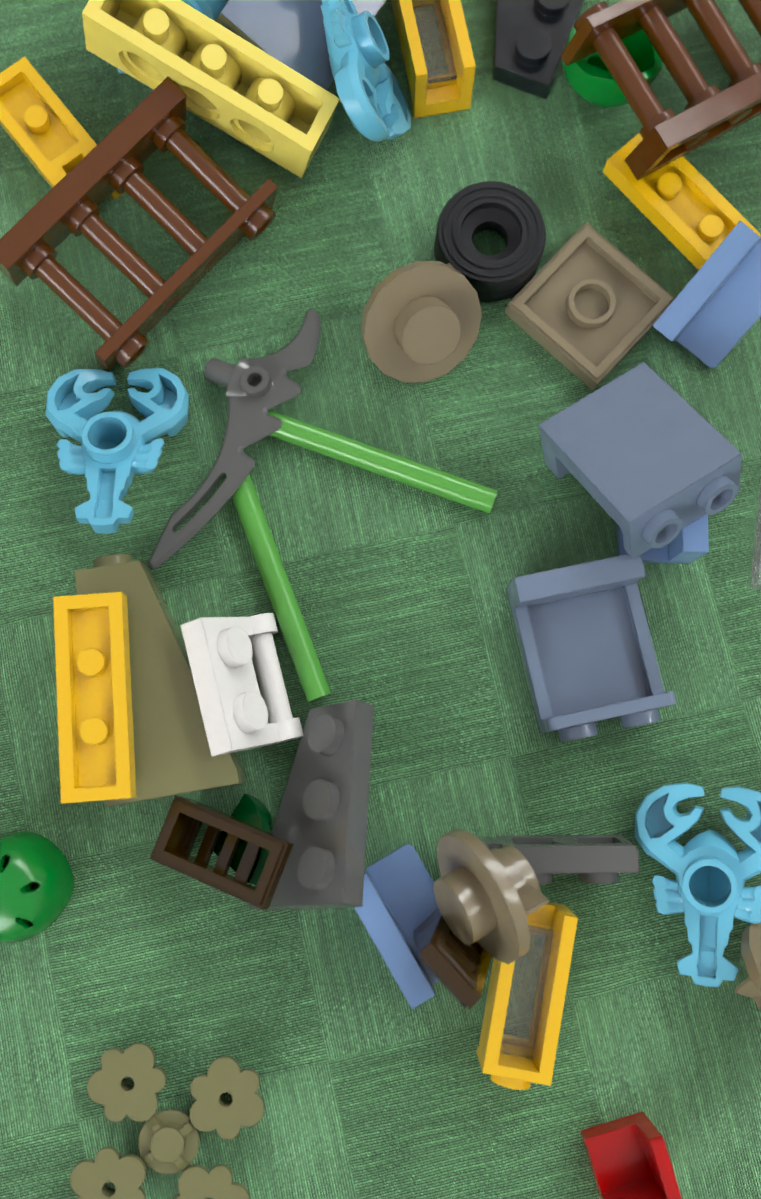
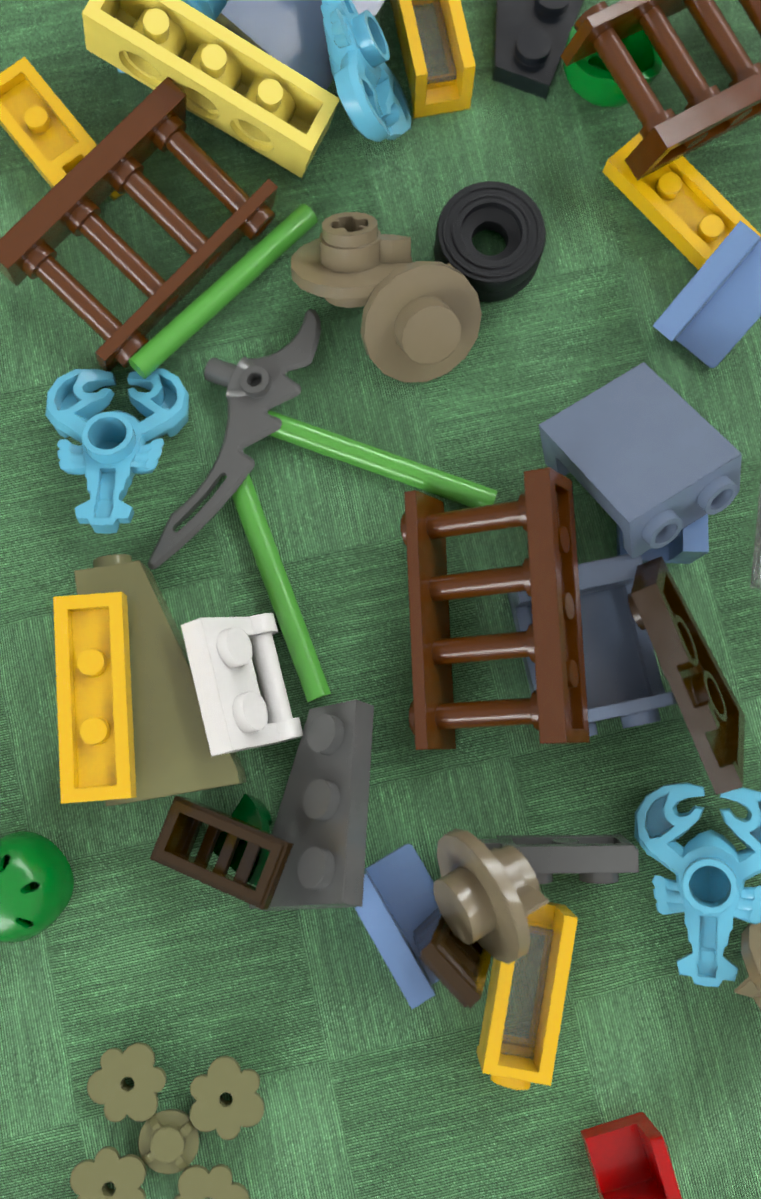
(222, 291): none -> bright green bar
(348, 259): none -> dark tan piece
(551, 641): none -> reddish brown fence
(589, 306): dark tan tile -> none
(692, 673): none -> dark brown wing

